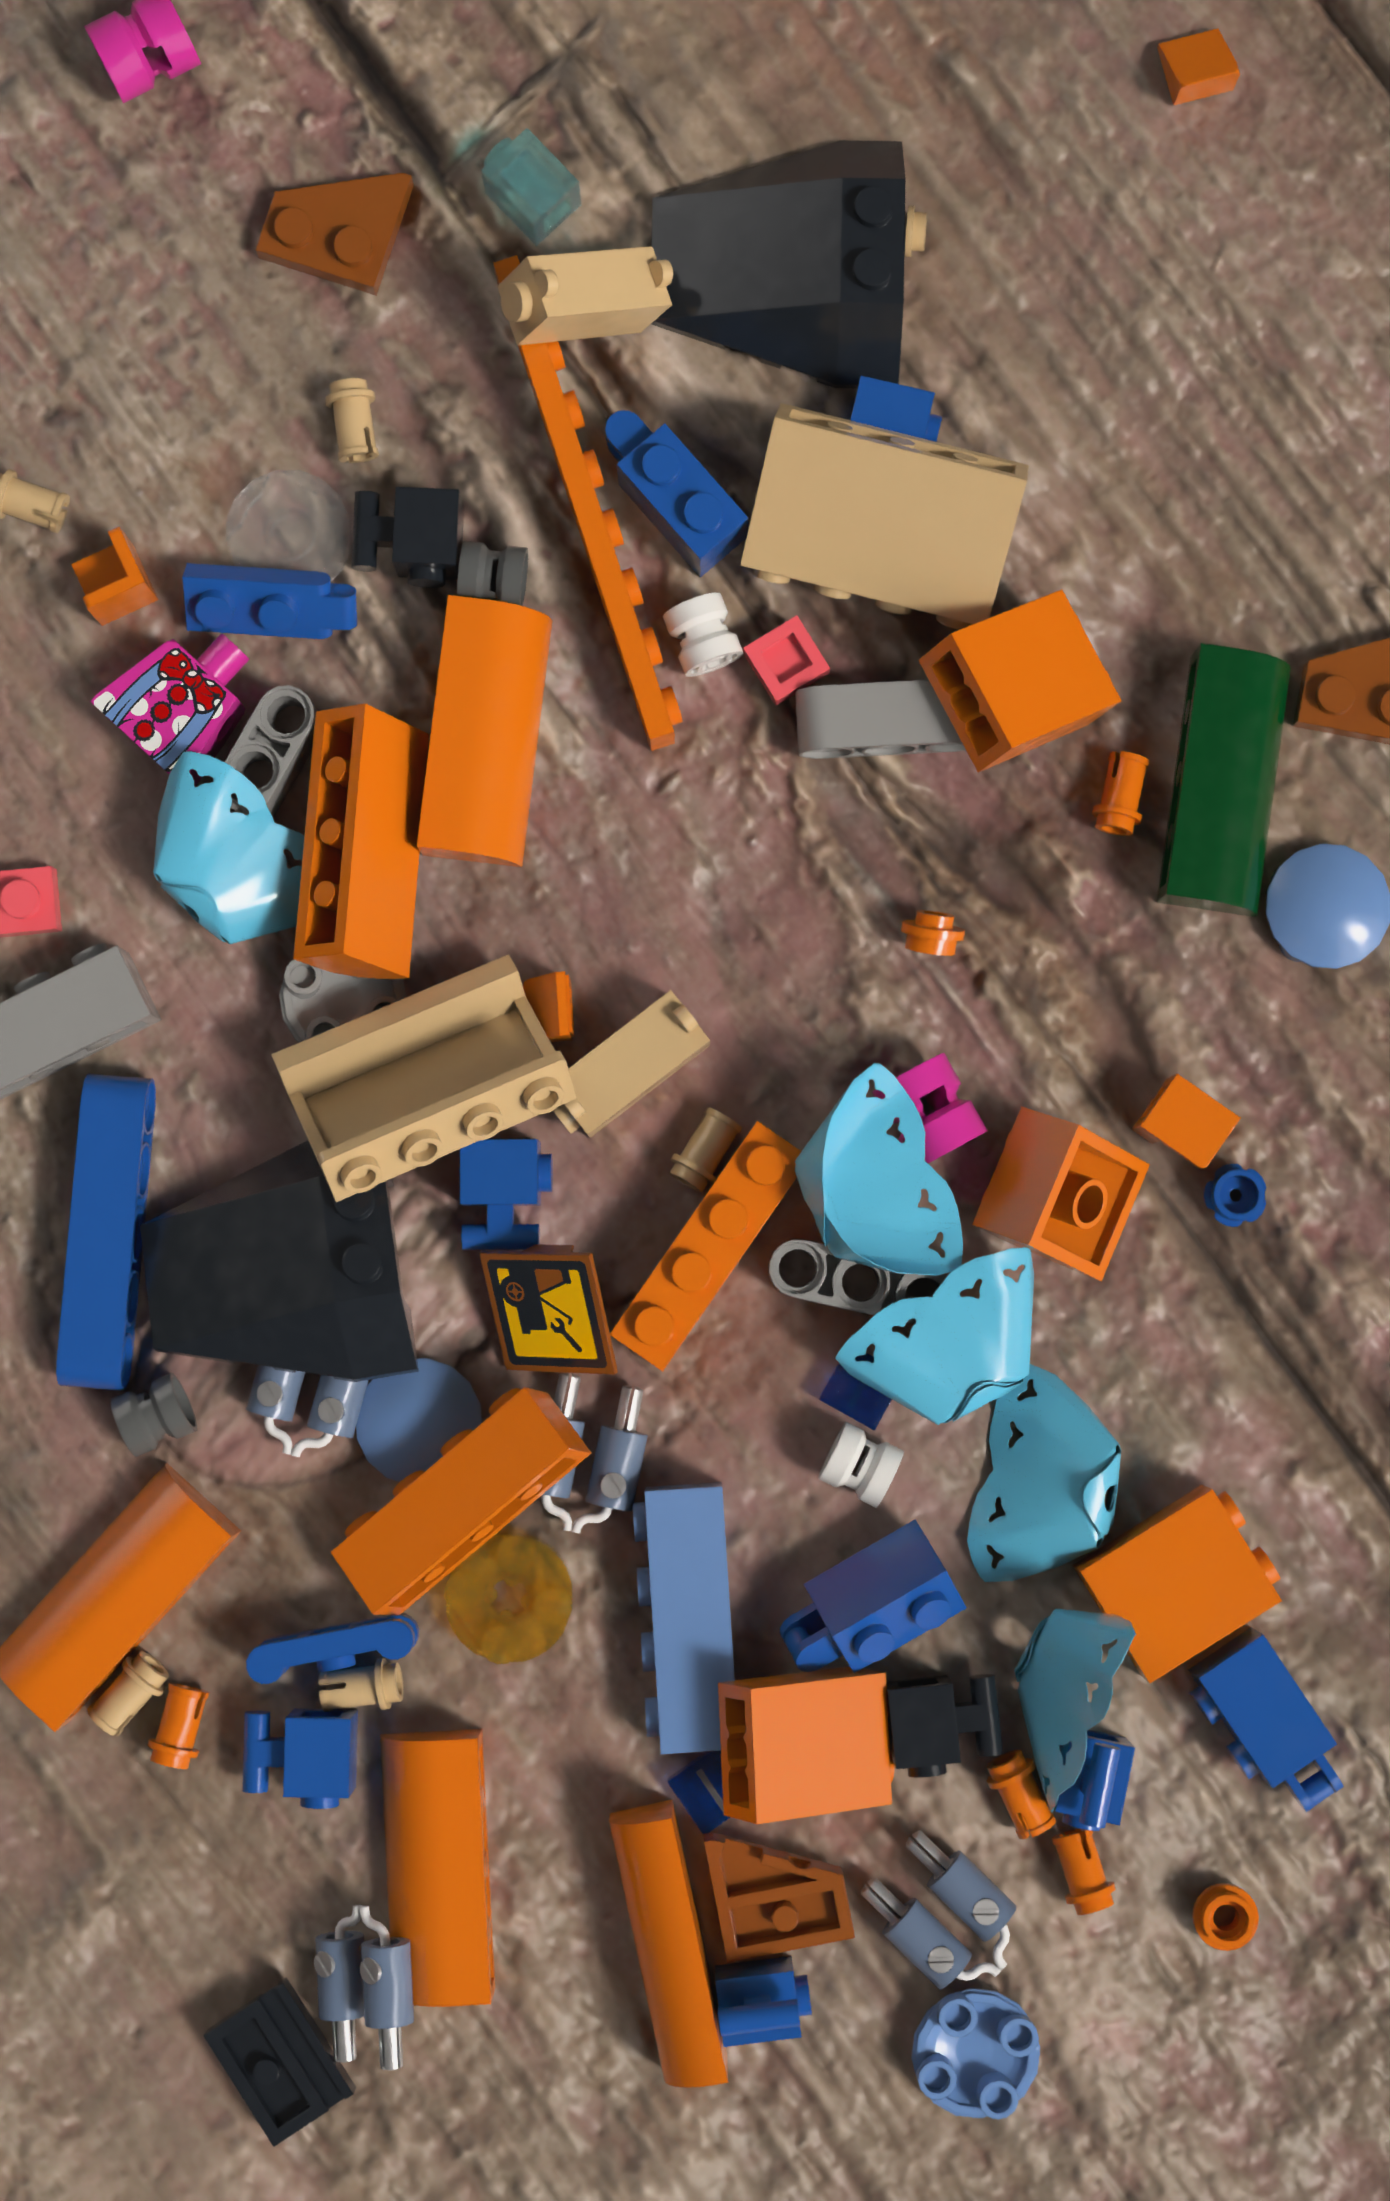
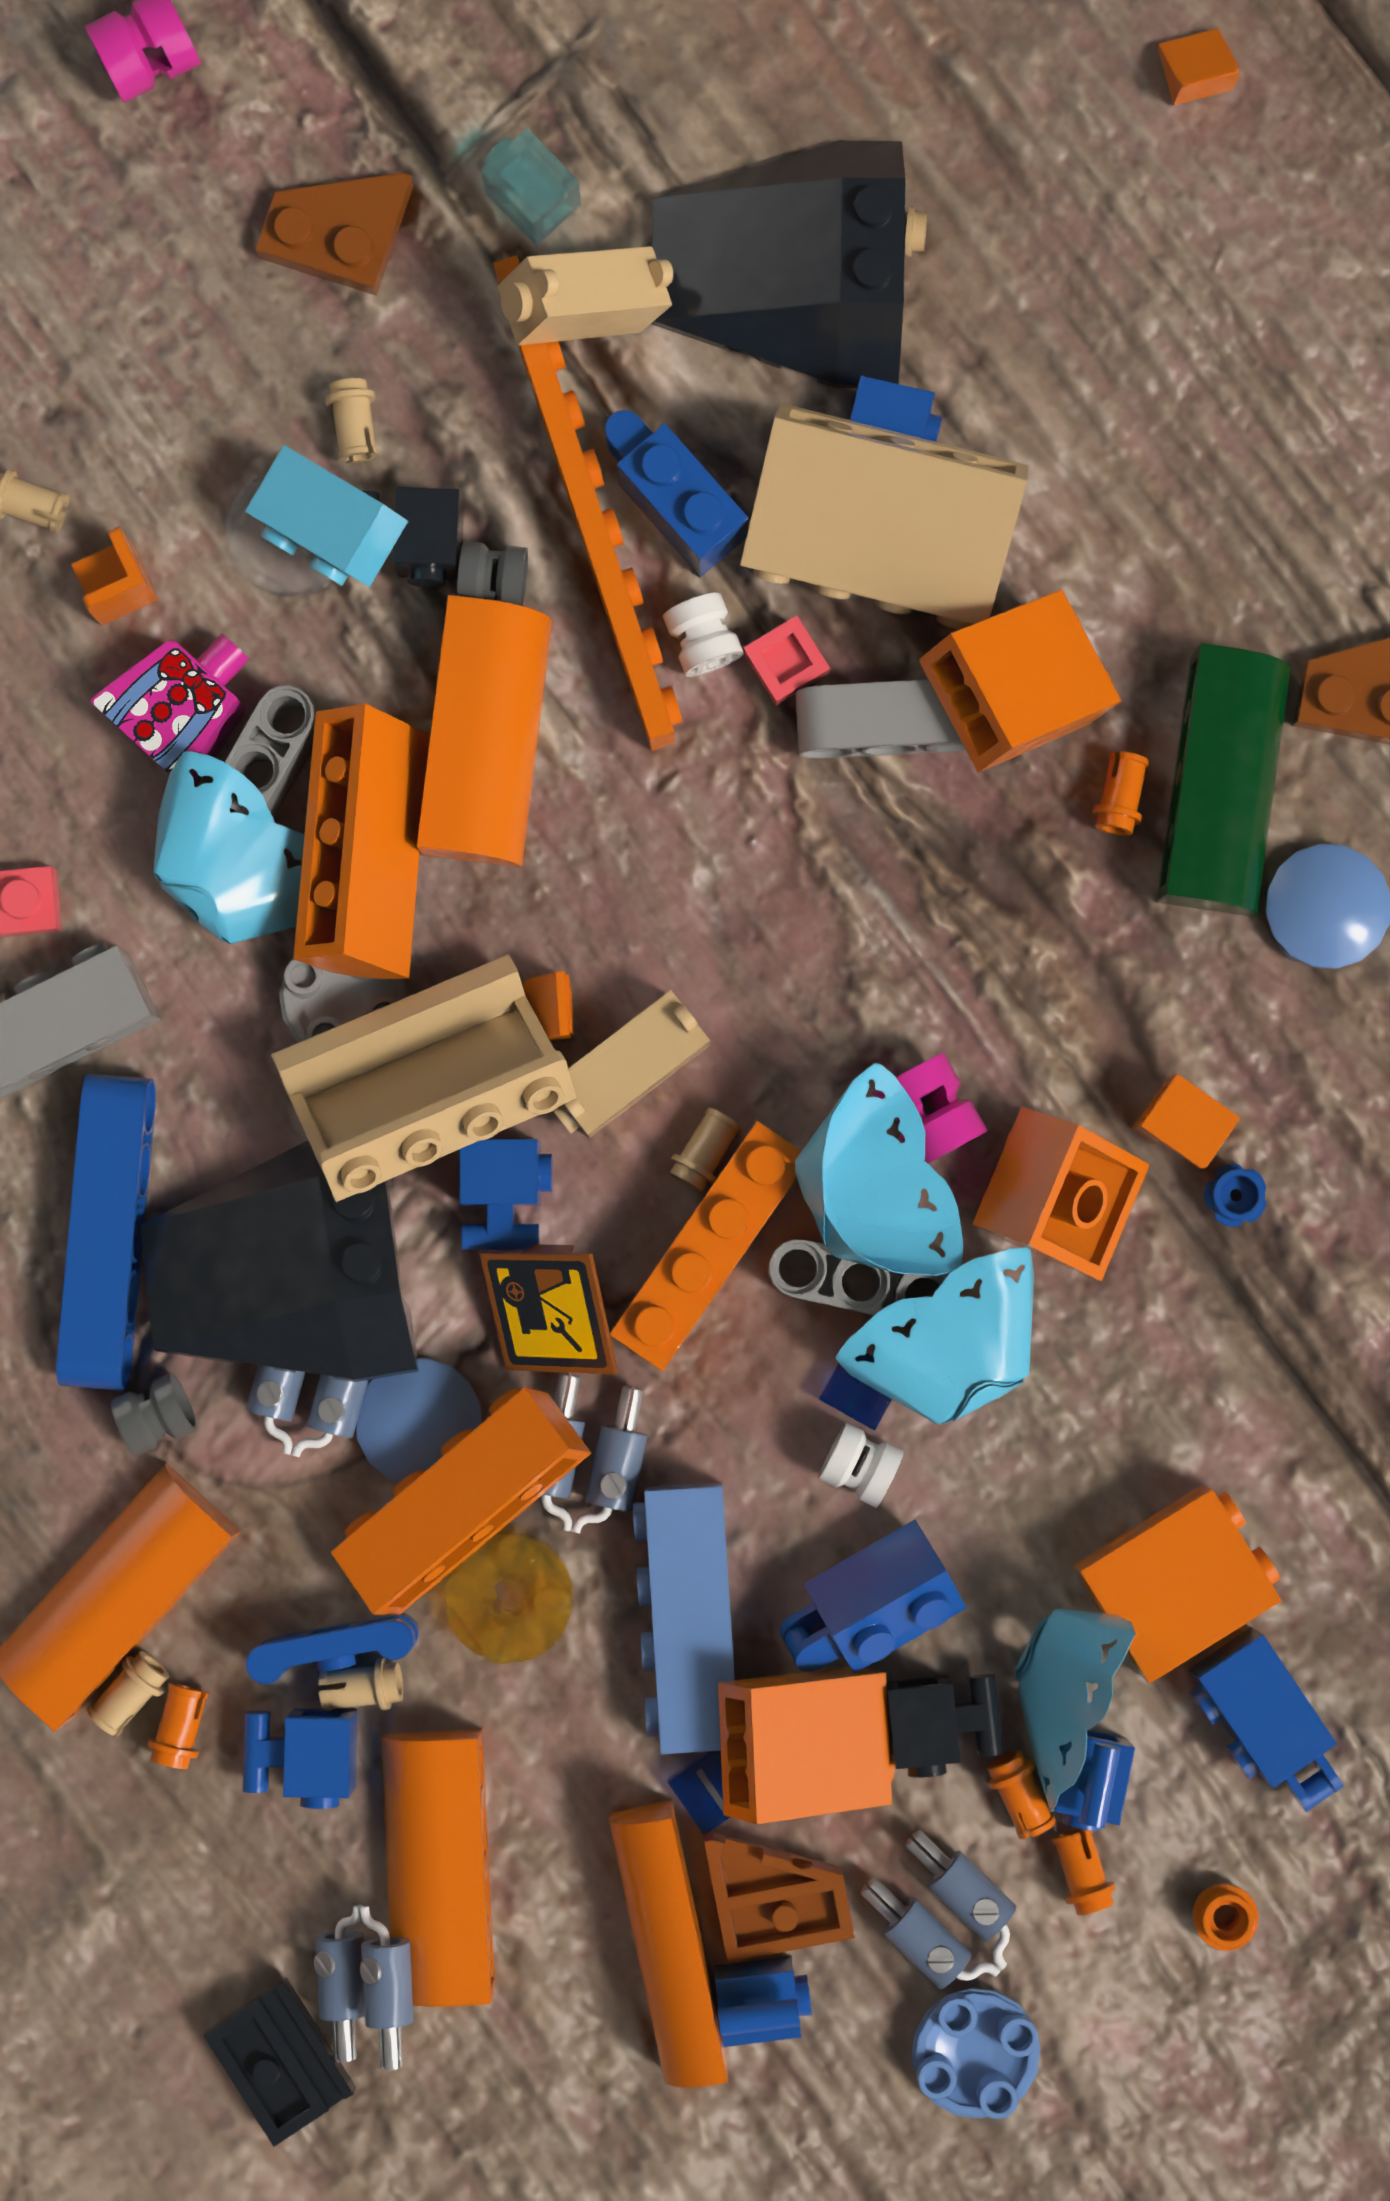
(266, 601): blue hinge -> none
(327, 517): none -> medium azure brick
(932, 933): orange plate -> none
(1047, 1482): medium azure piece -> none

